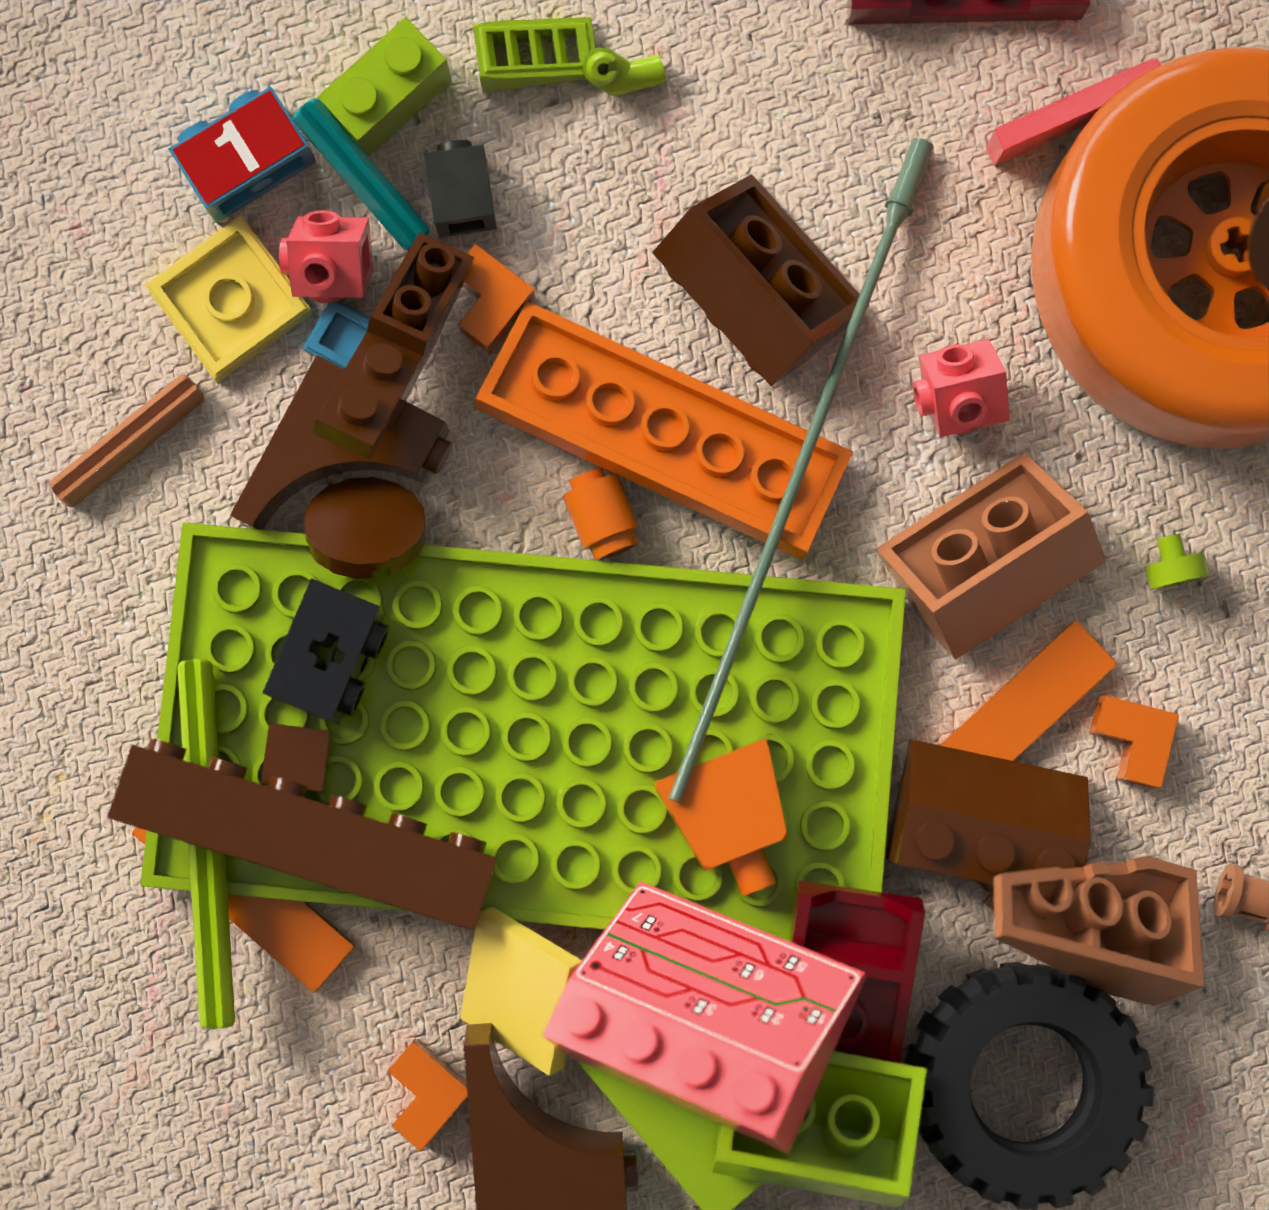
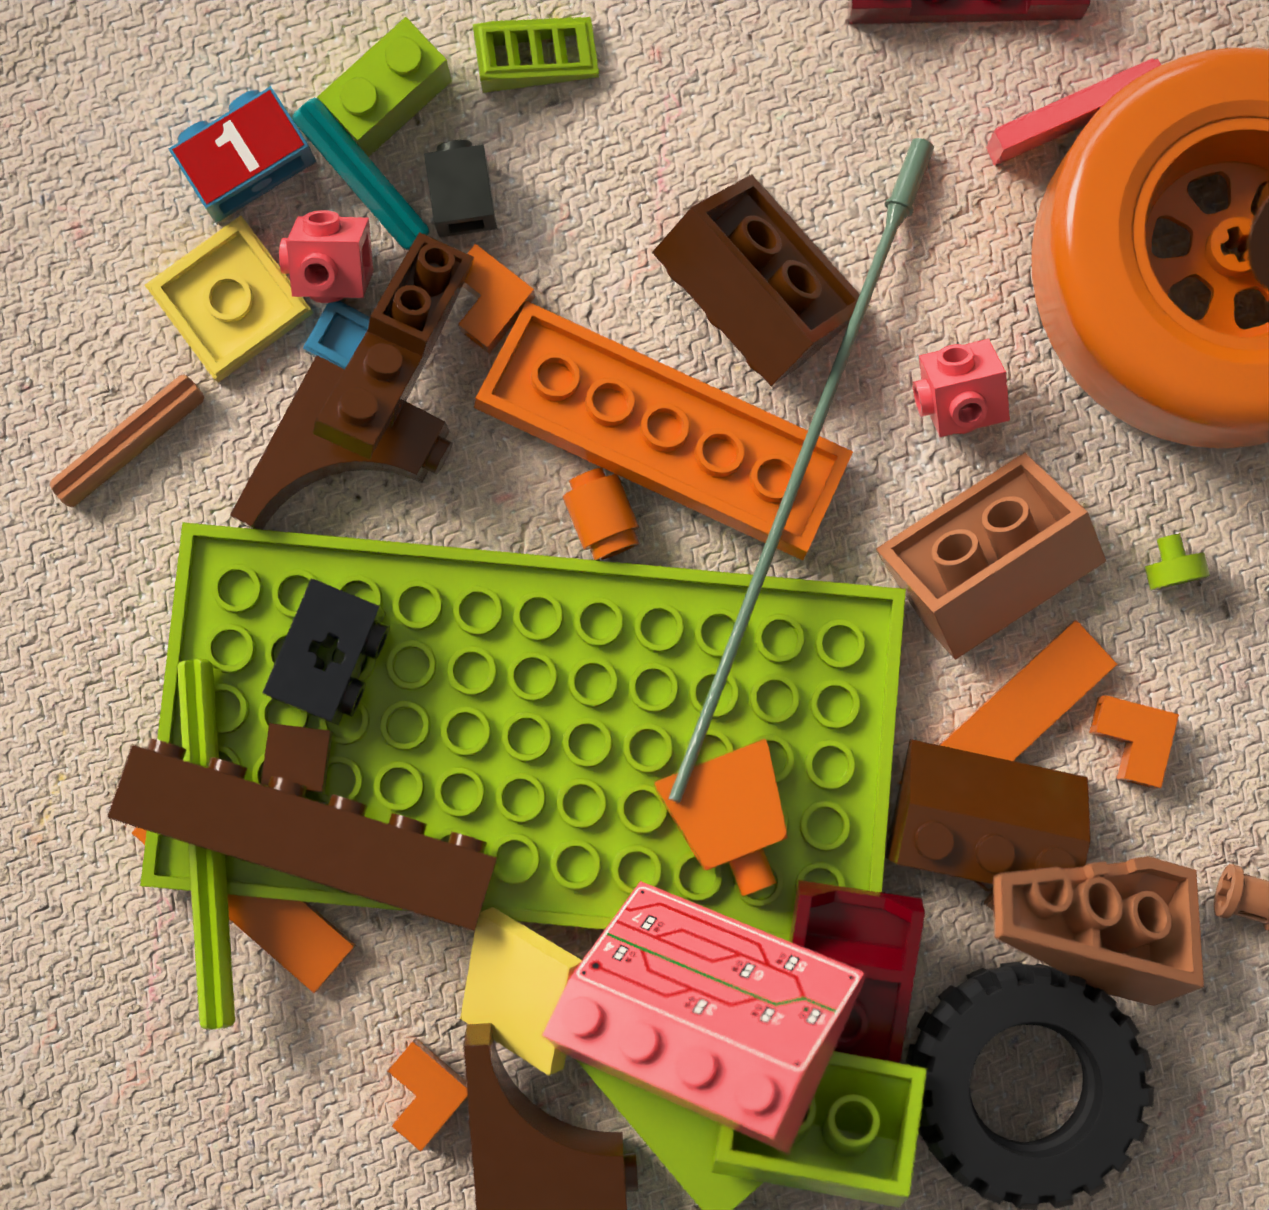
(364, 527): reddish brown tile -> none
(619, 75): lime arm -> none

